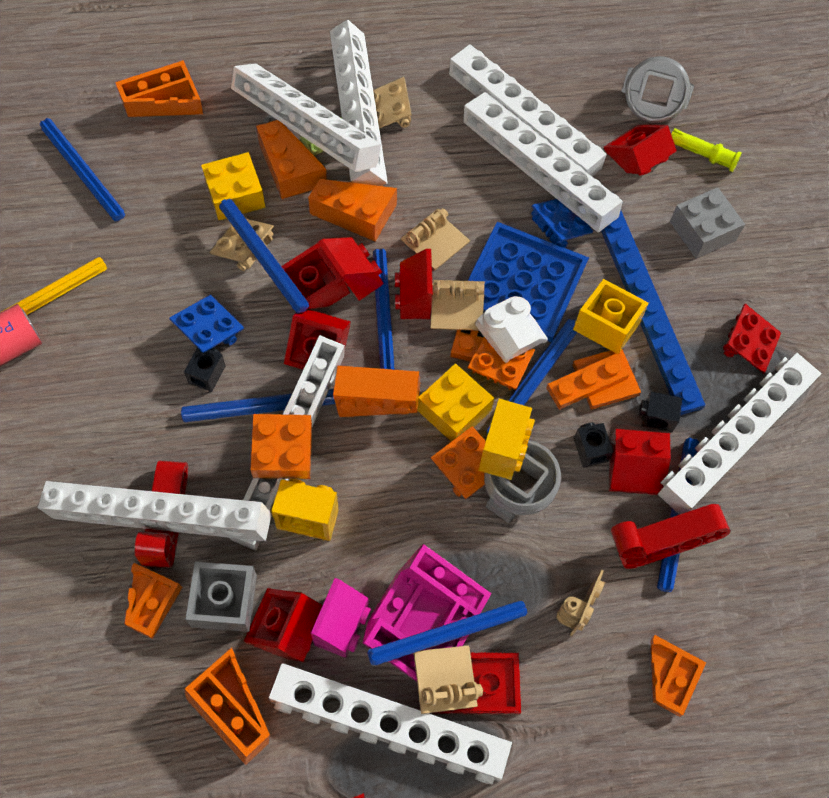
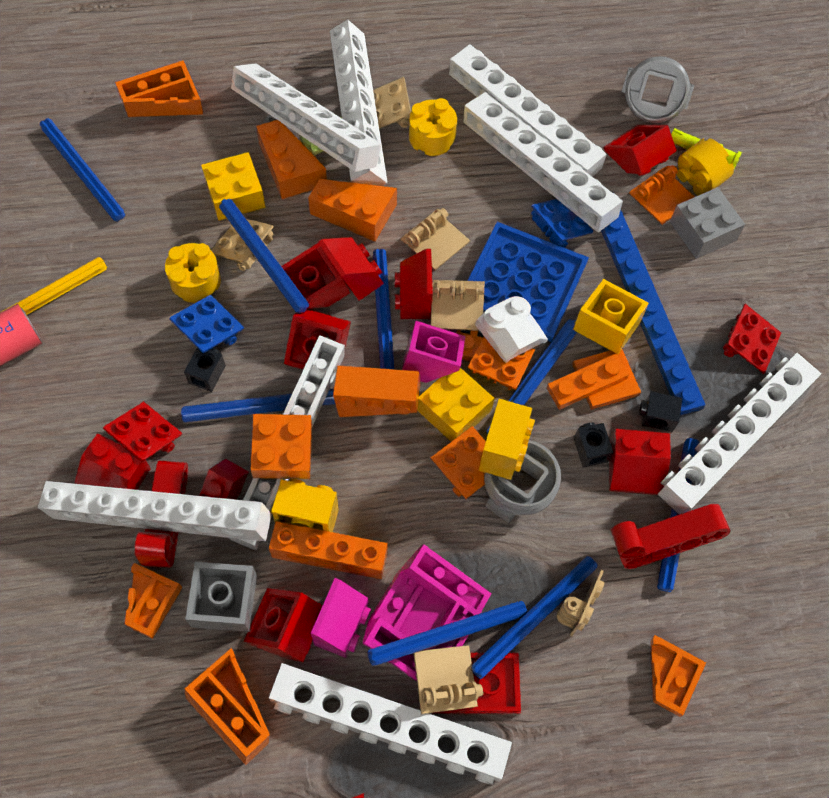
(110, 465): none -> red slope
(143, 431): none -> red hinge
(192, 271): none -> yellow brick
(224, 480): none -> red slope
(328, 550): none -> orange brick
(432, 126): none -> yellow brick
(433, 352): none -> dark pink slope
(533, 617): none -> blue axle
(661, 194): none -> orange hinge
(704, 166): none -> yellow brick

